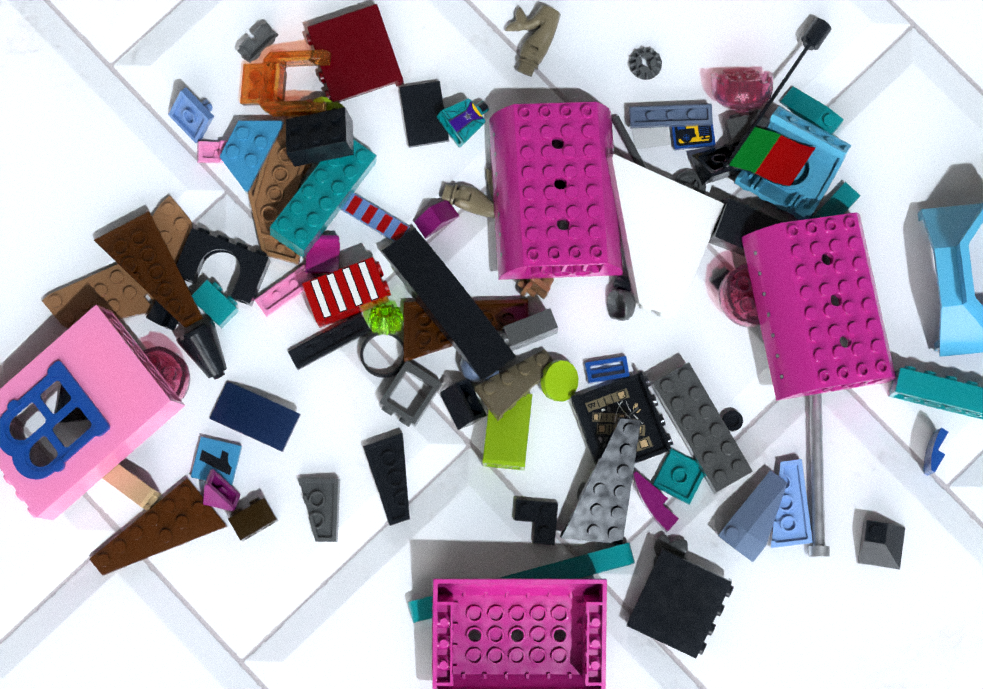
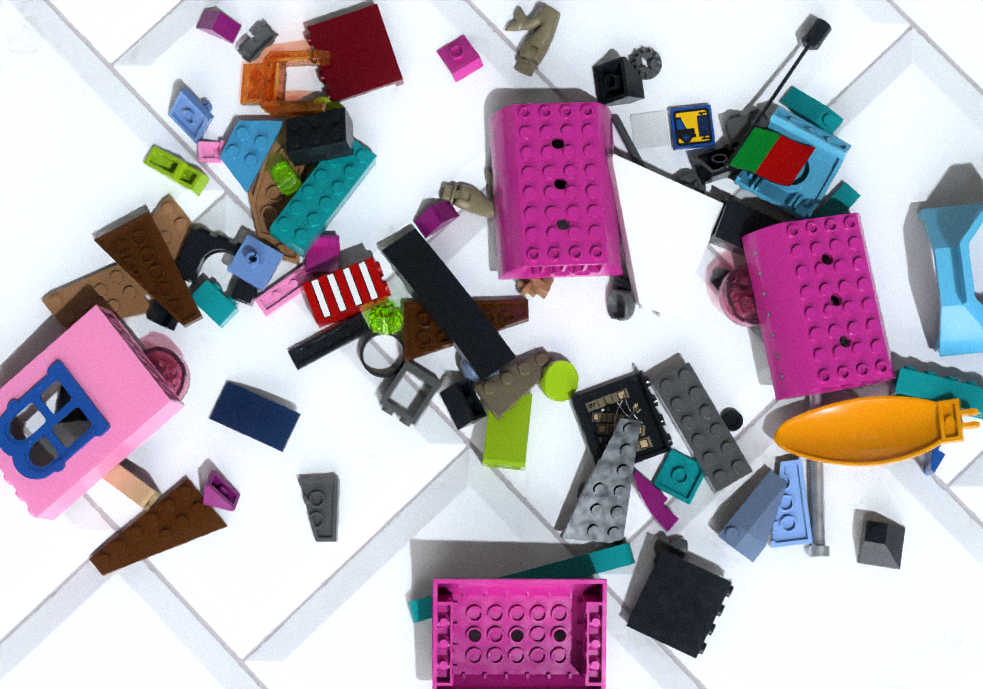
(176, 171): none -> lime slope
(205, 350): black cone -> none
(216, 455): dark azure tile -> none
(219, 25): none -> magenta slope
(253, 518): dark brown brick -> none
(255, 262): none -> medium blue tile
(286, 177): none -> clear neon green gear
(375, 218): tile -> none
(389, 472): black wing -> none
(420, 109): black tile -> none
(460, 58): none -> dark pink piece
(463, 120): torso -> none
(530, 330): dark grey brick -> none
(543, 515): black plate -> none
(605, 370): blue tile -> none
(617, 83): none -> black slope
(671, 116): sand blue tile -> none
(742, 95): clear pink cylinder -> none
(874, 430): none -> light orange windscreen

